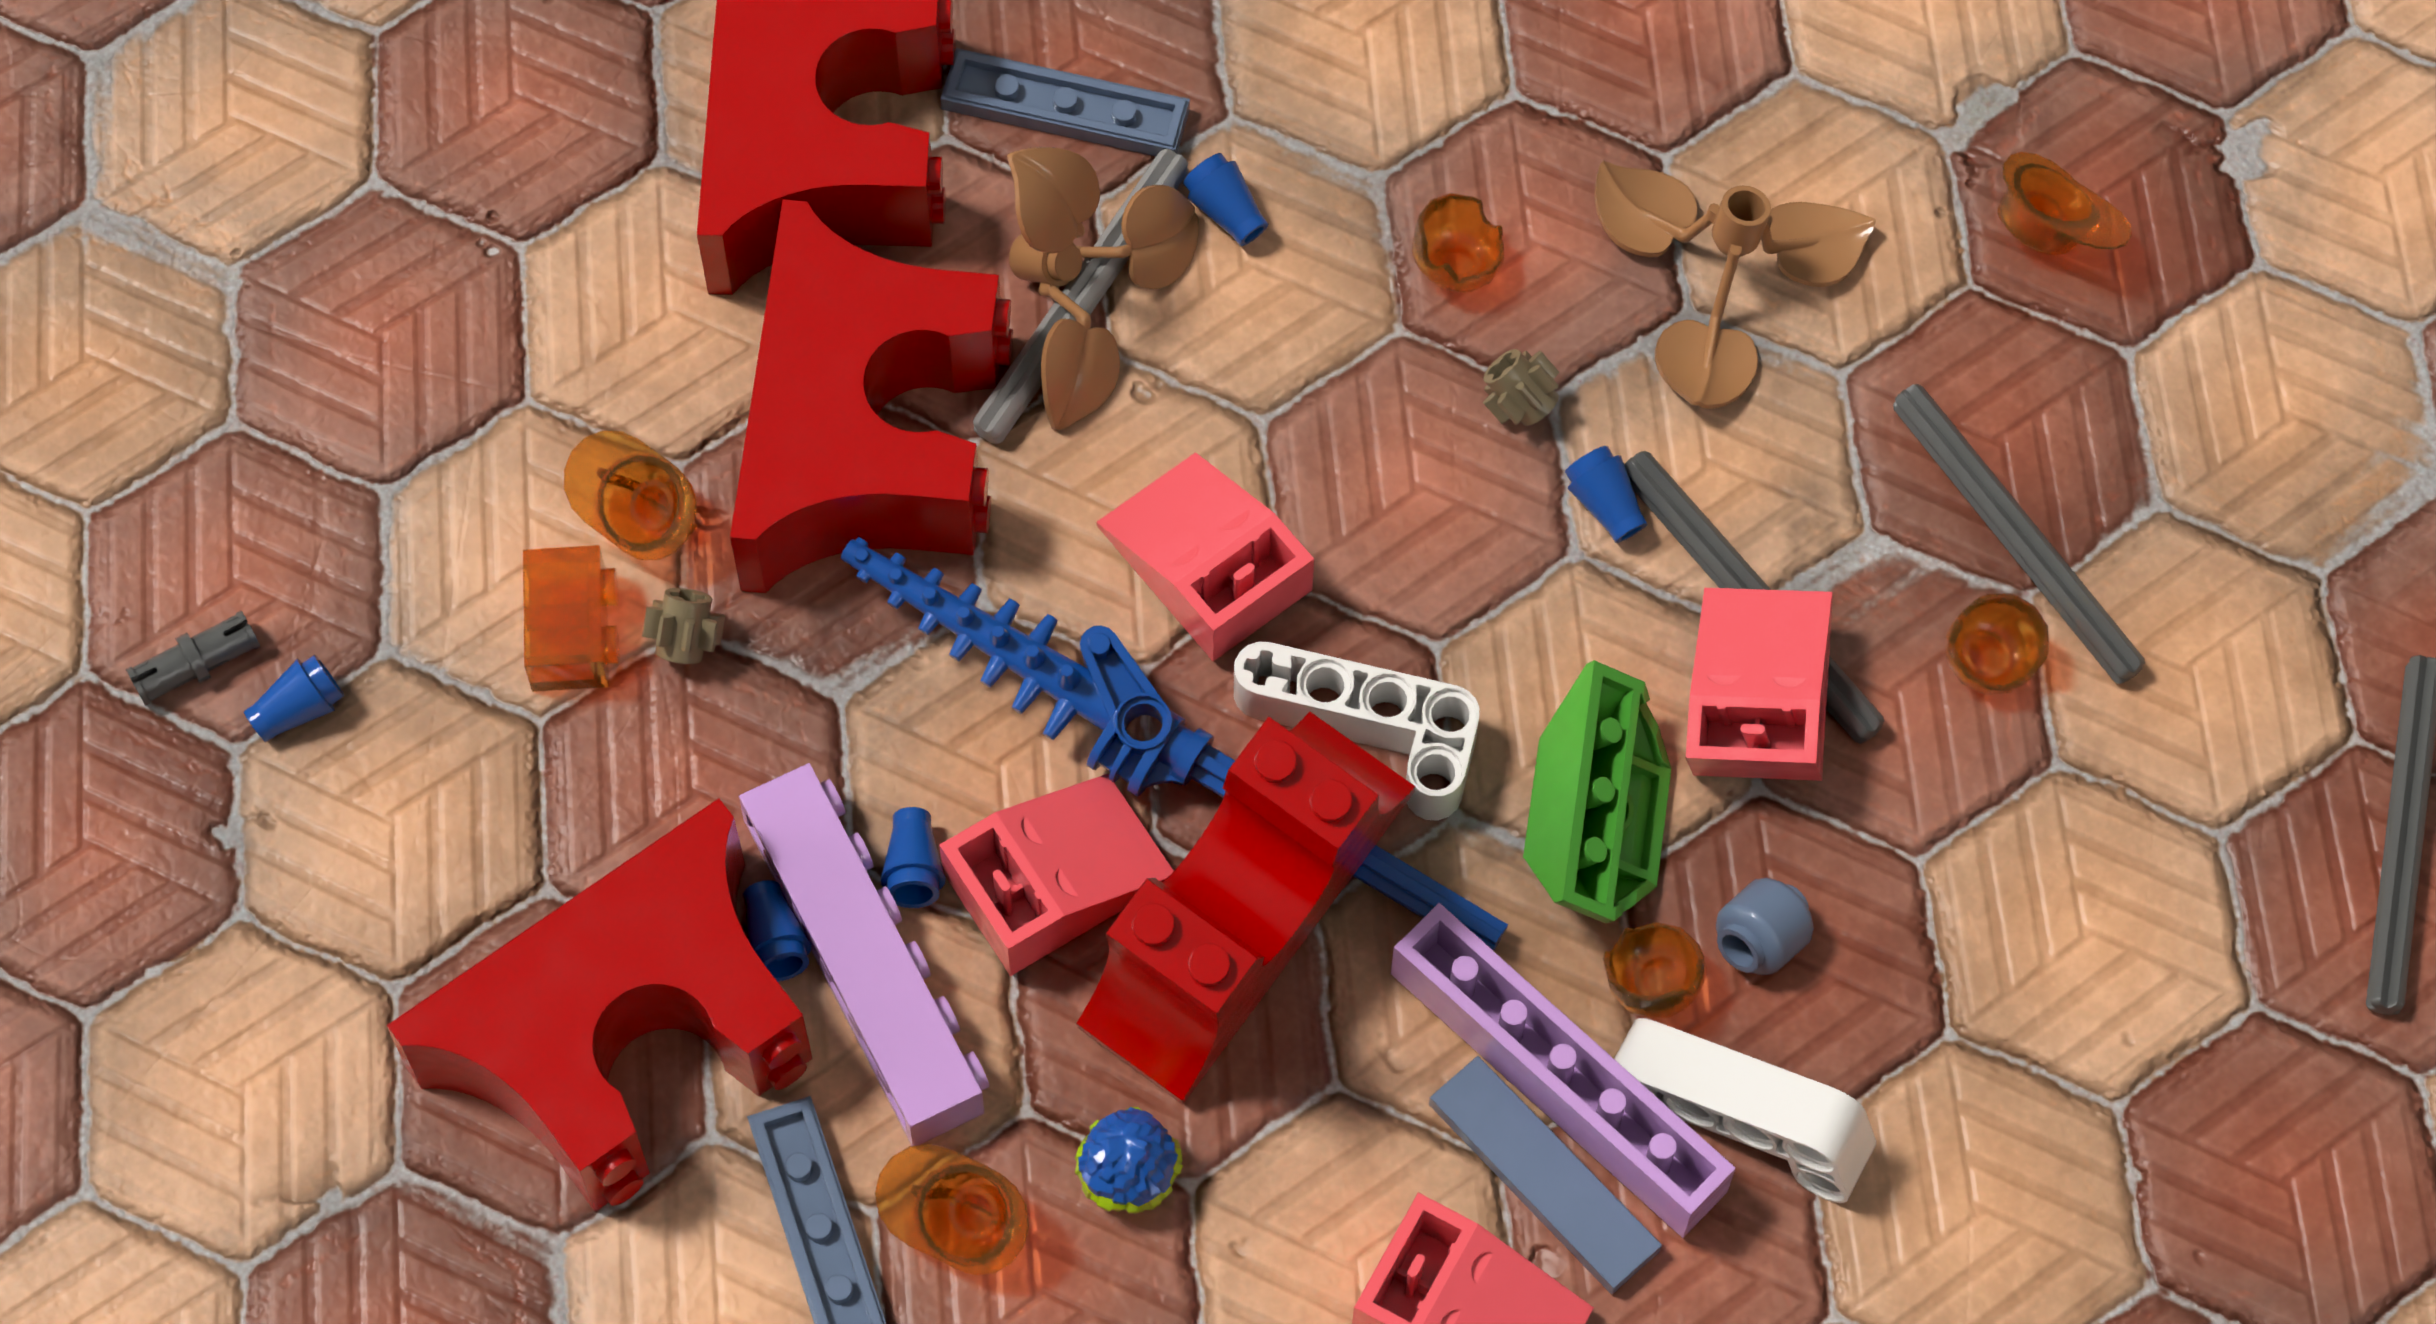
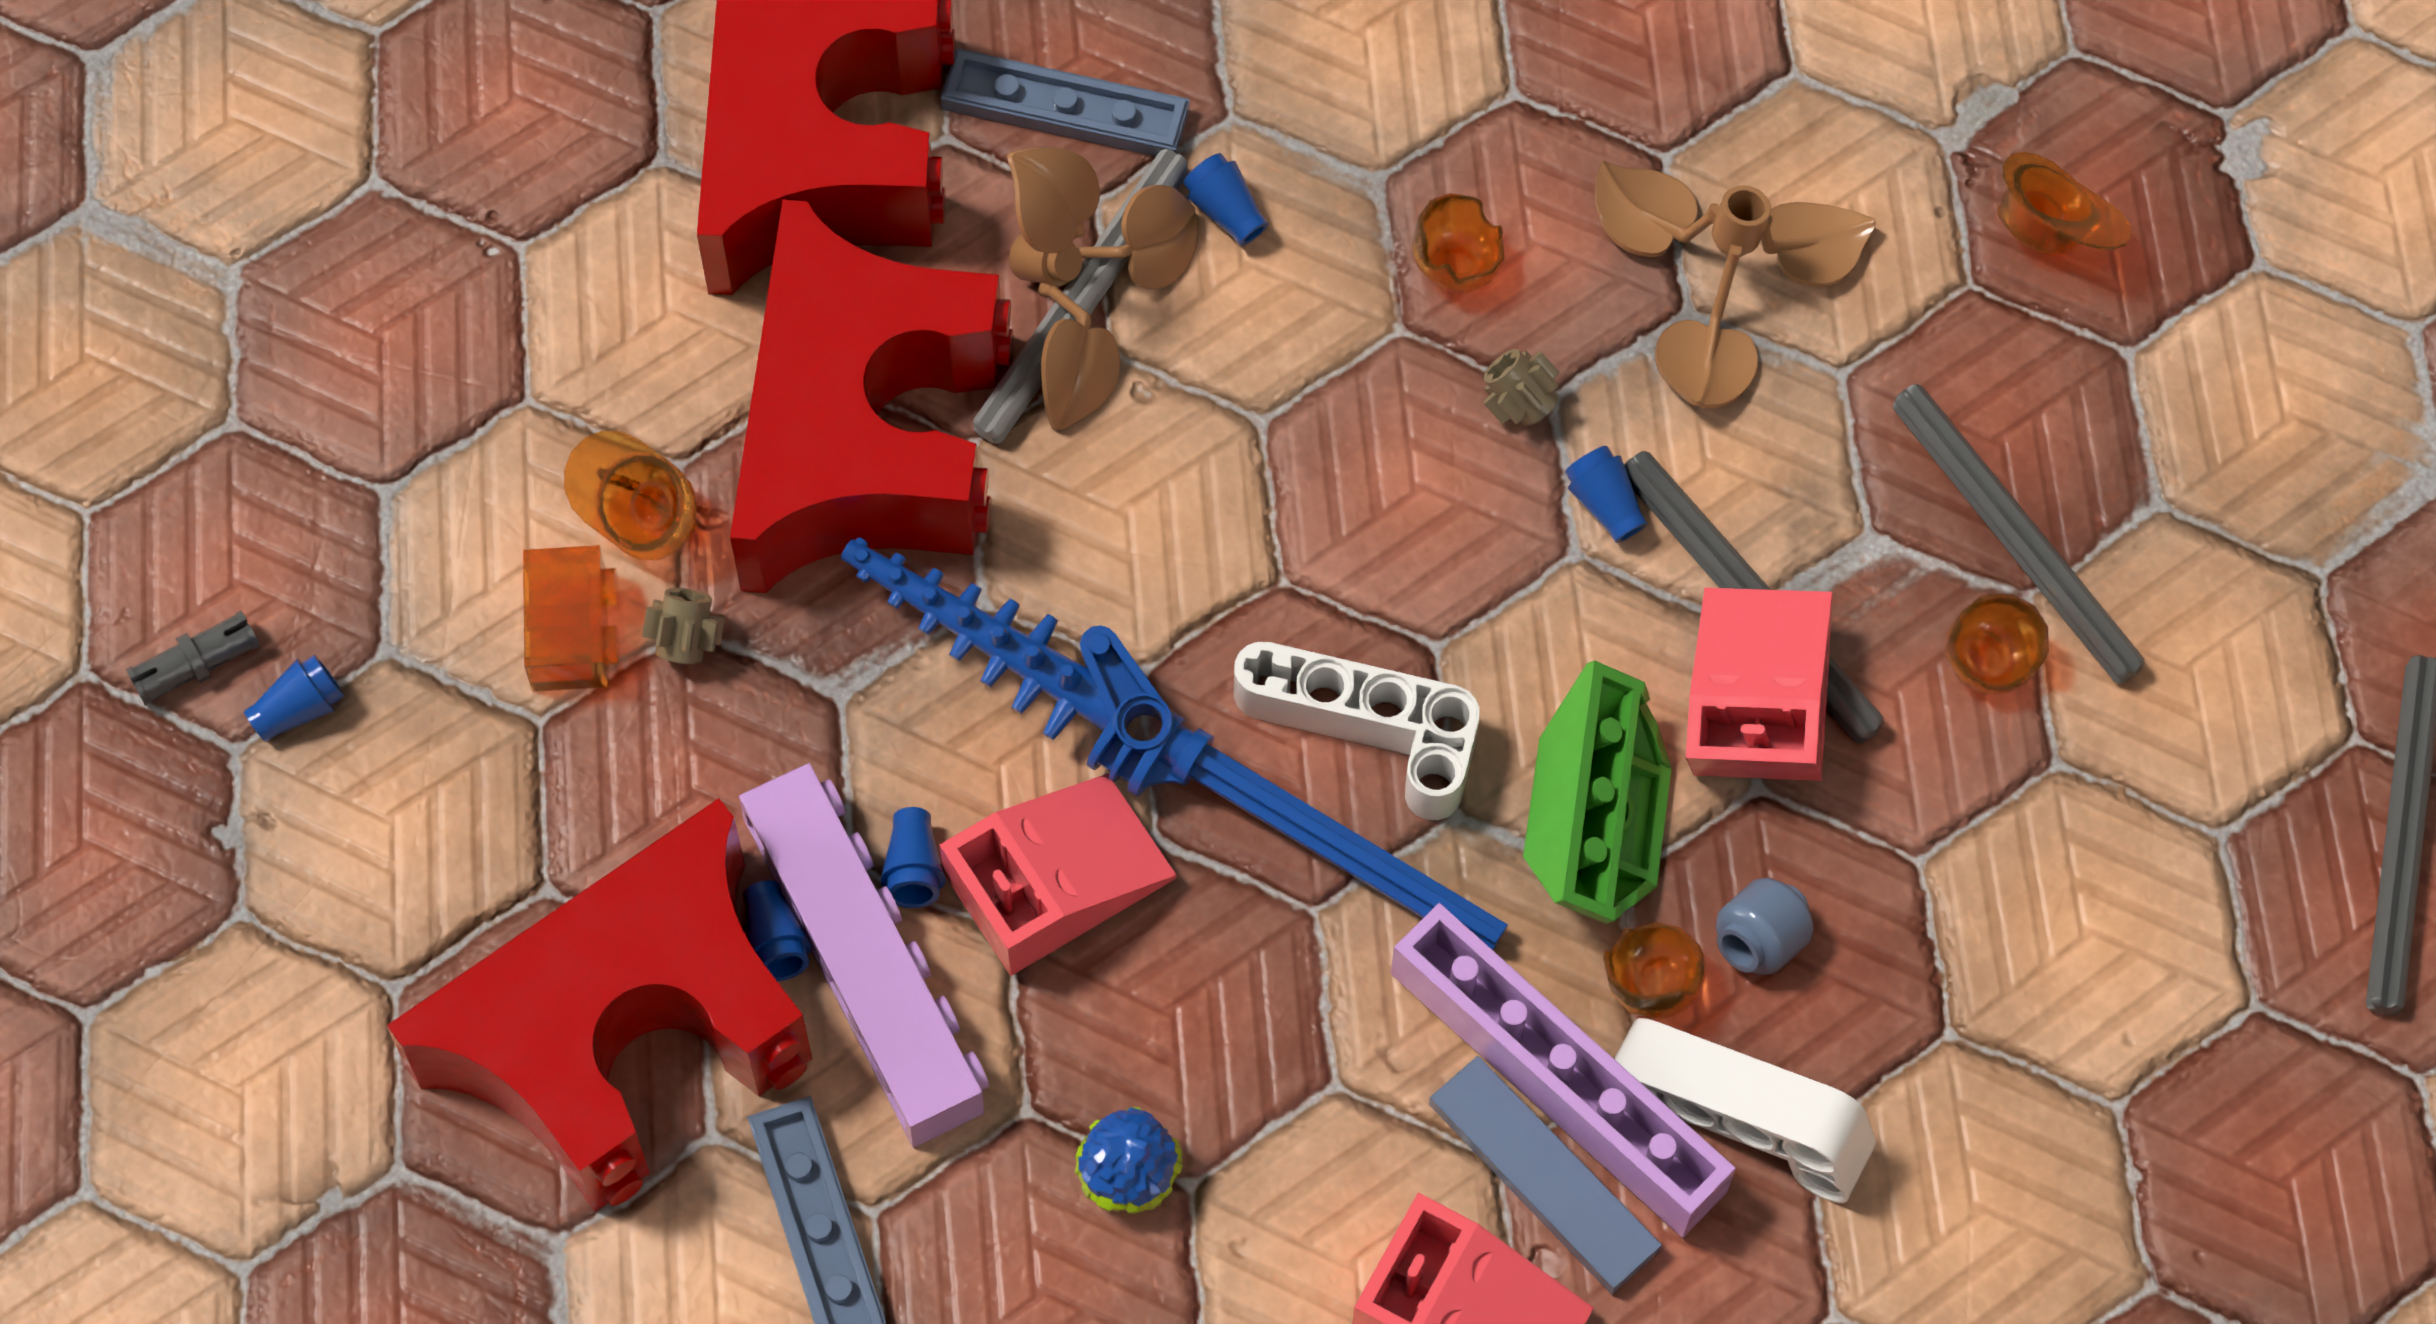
(952, 1208): clear orange piece -> none
(1210, 553): coral slope -> none
(1227, 921): red piece -> none

